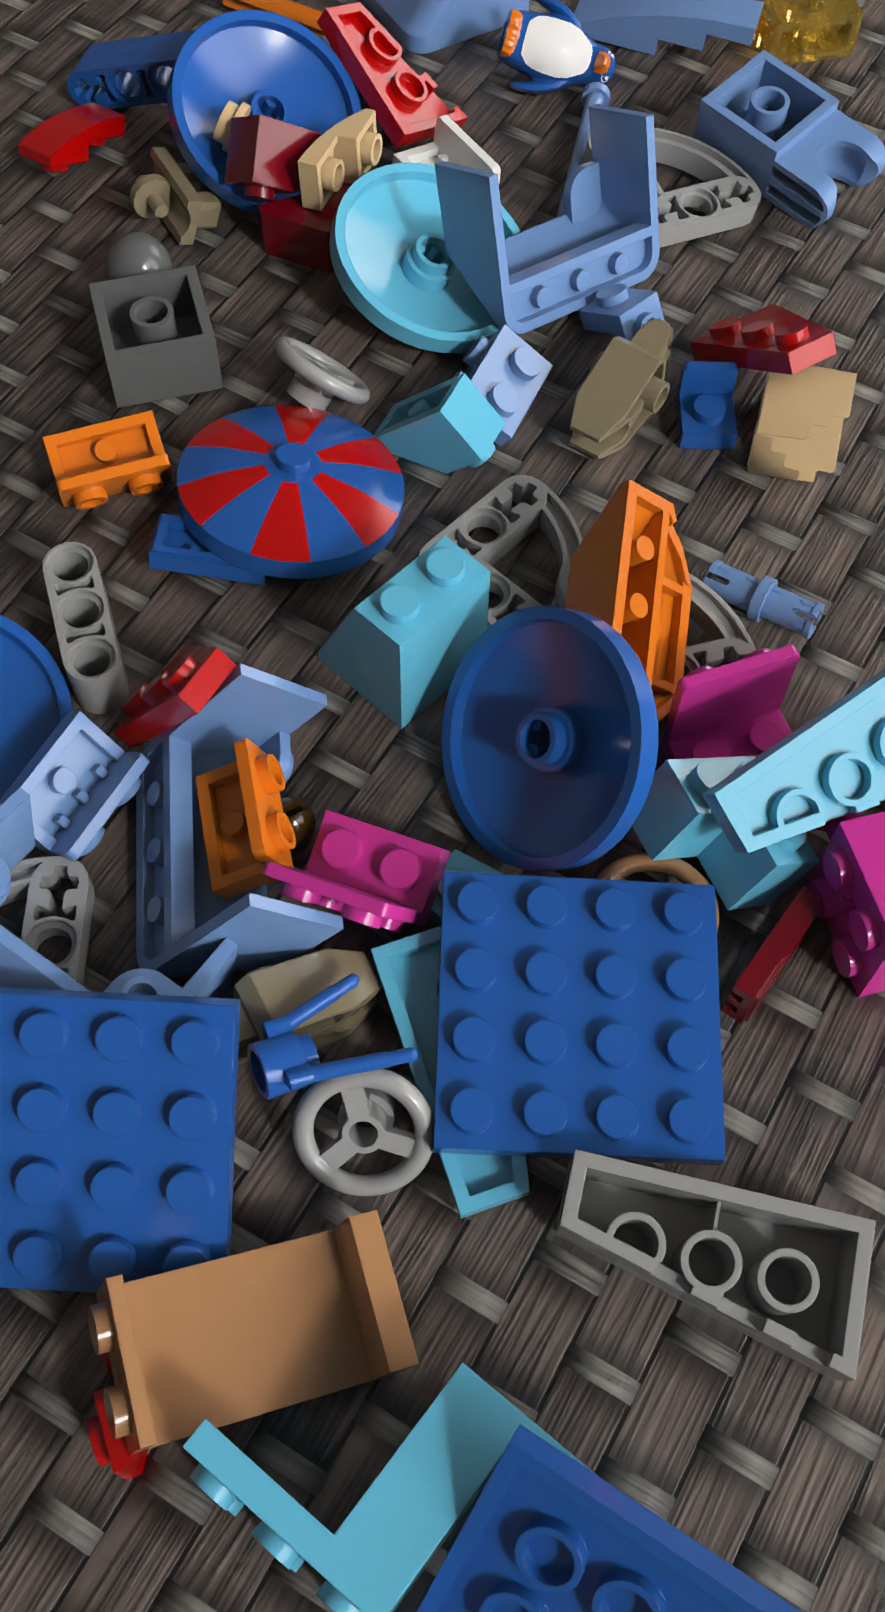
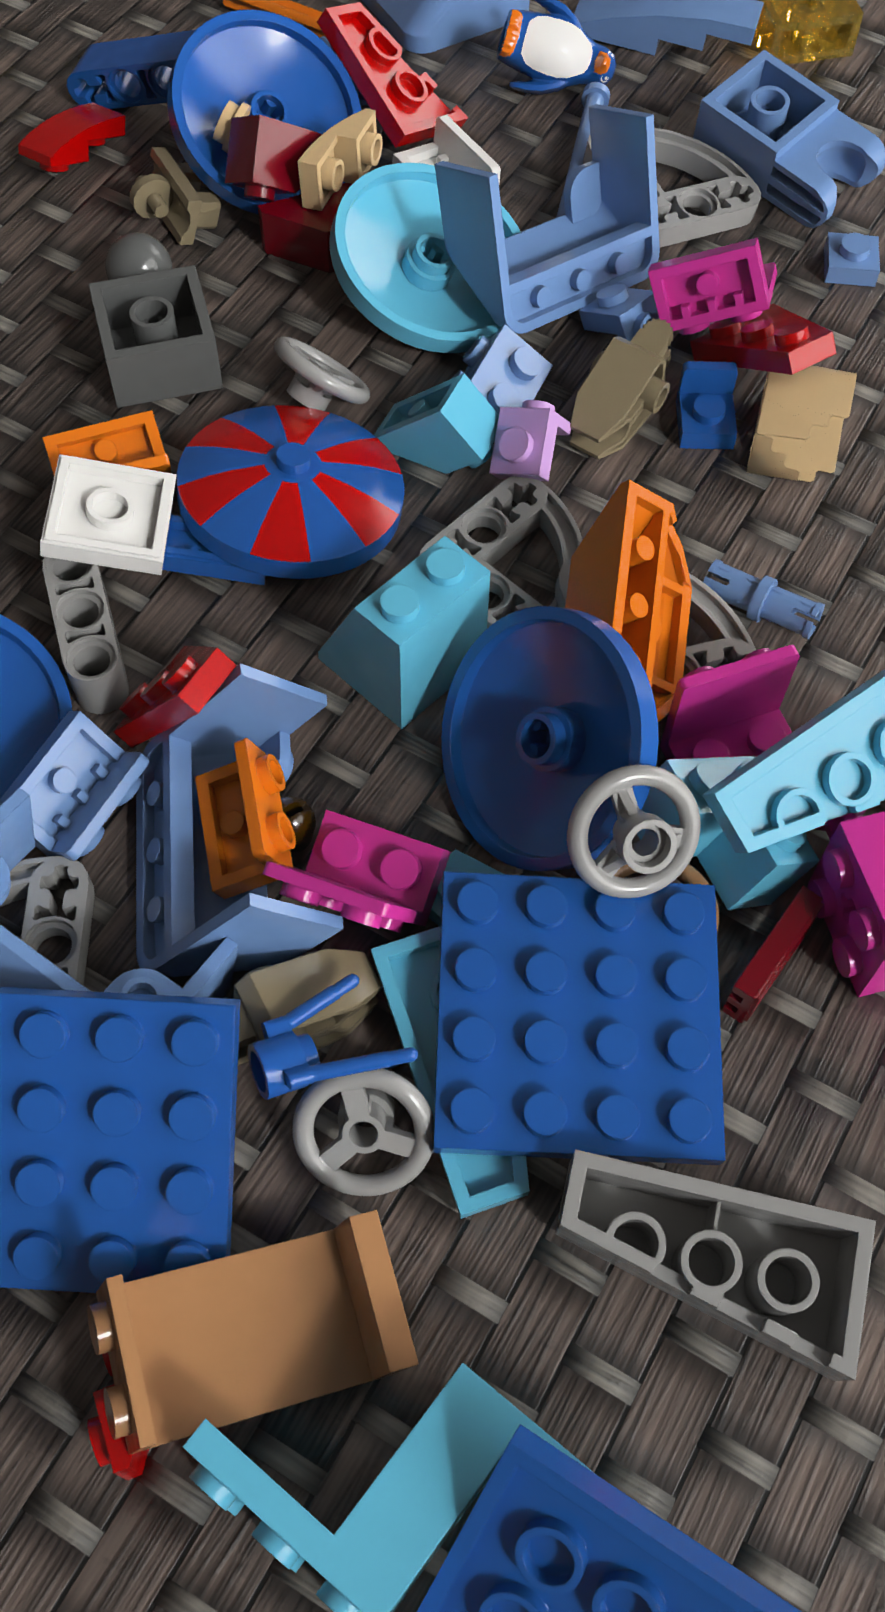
(108, 515): none -> white tile
(526, 440): none -> lavender bracket
(658, 855): none -> light grey piece
(713, 286): none -> dark pink bracket
(851, 259): none -> medium blue plate

